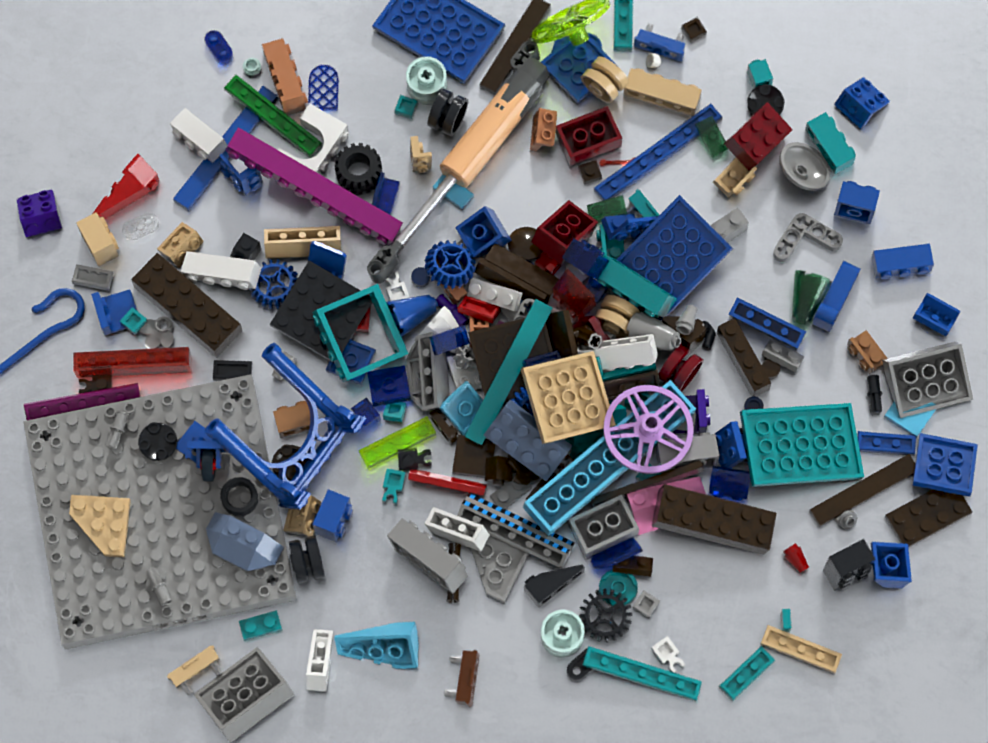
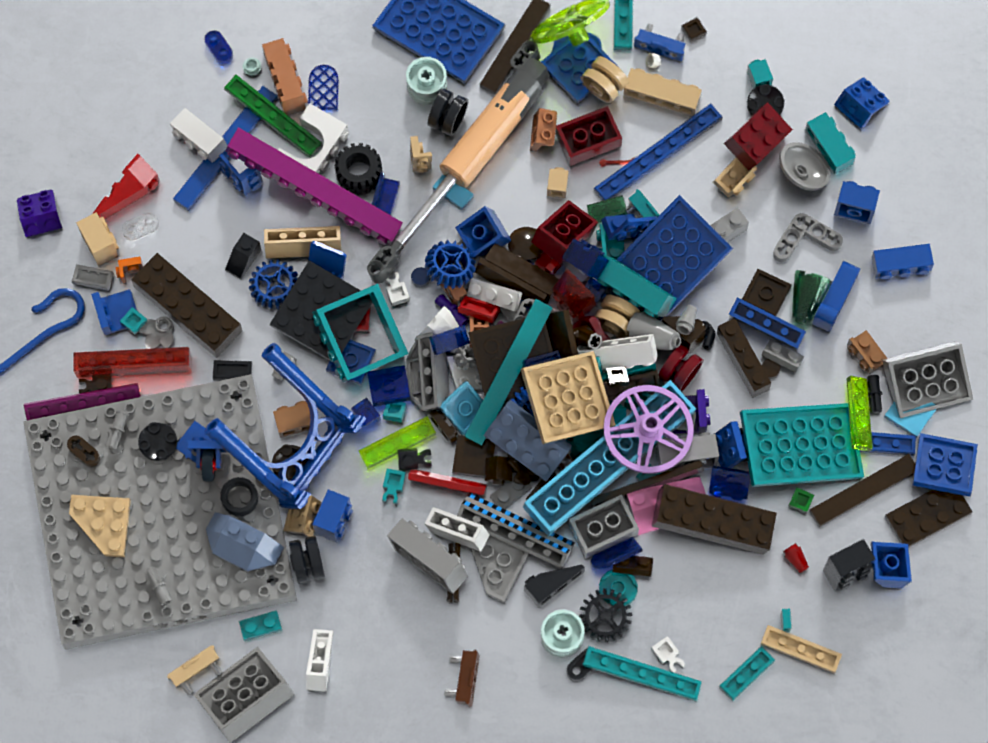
(80, 454): none -> dark brown beam
(129, 265): none -> orange bracket
(179, 242): tan bracket -> none
(221, 270): white brick -> none
(388, 644): medium azure wedge -> none
(406, 106): teal tile -> none
(411, 311): blue cone -> none
(557, 182): none -> tan brick
(590, 172): dark brown plate -> none
(617, 376): none -> tile
(646, 604): light grey plate -> none
(711, 136): clear green plate -> none
(753, 403): dark blue tile -> none
(766, 292): none -> dark brown tile
(801, 500): none -> green plate
(847, 519): light grey plate -> none
(859, 413): none -> clear neon green plate
(936, 314): blue bracket -> none

